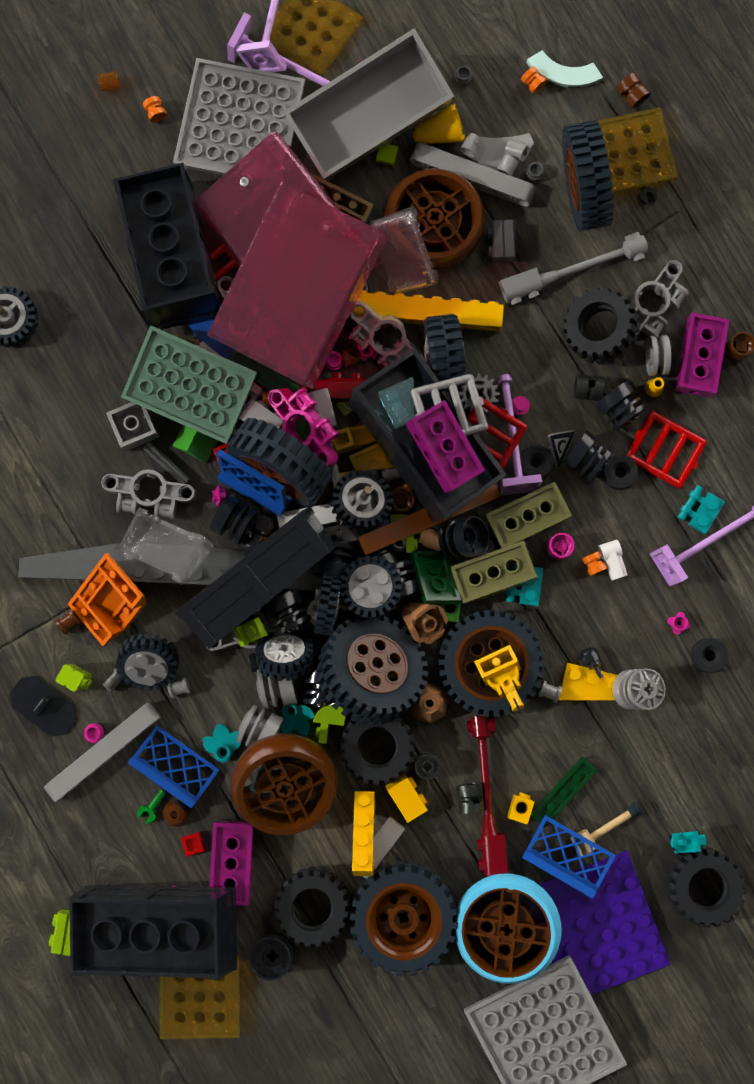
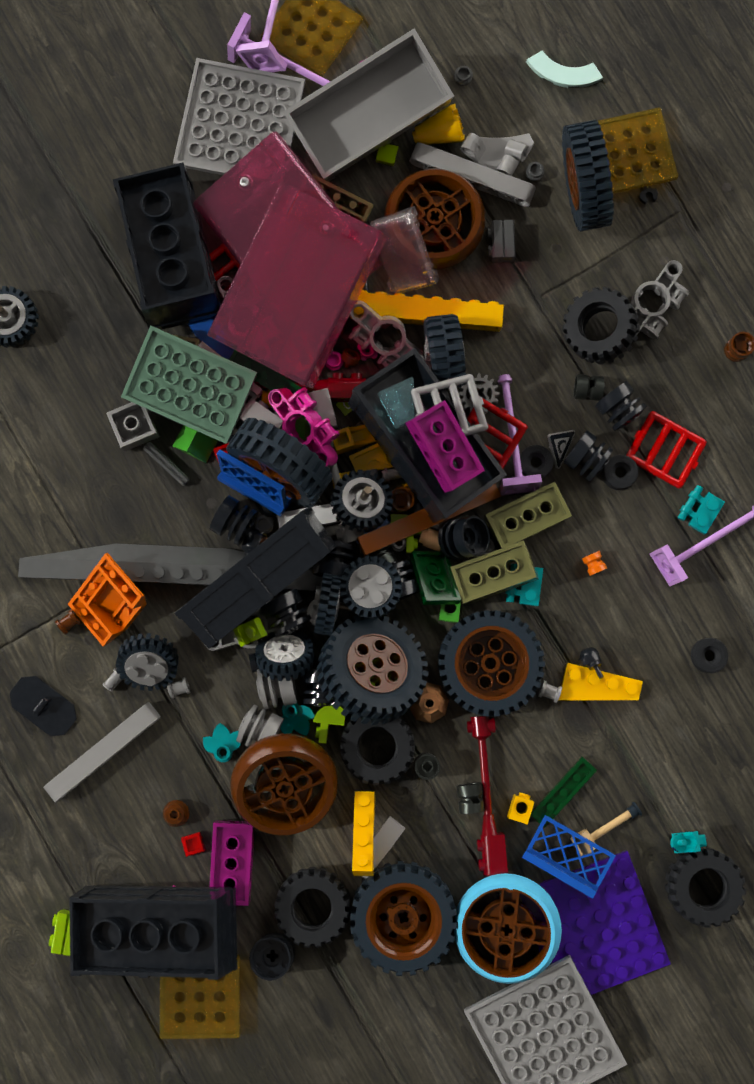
(74, 678): lime brick -> none
(93, 733): dark pink plate -> none
(108, 81): clear orange beam -> none
(127, 489): light grey piece -> none
(151, 807): green bar -> none
(155, 110): orange wheel -> none
(164, 546): clear windscreen -> none
(164, 781): blue fence -> none
(218, 495): dark pink plate -> none
(406, 797): yellow brick -> none
(424, 621): medium nougat cone -> none
(500, 672): yellow brick -> none
(520, 405): dark pink plate -> none
(532, 282): light grey bar -> none
(533, 80): orange wheel -> none
(560, 546): dark pink wheel -> none
(612, 556): white piece -> none
(633, 90): reddish brown wheel -> none
(639, 689): light grey wheel -> none
(651, 389): yellow cone -> none
(658, 355): light grey wheel -> none
(682, 619): dark pink plate -> none
(713, 350): magenta brick -> none

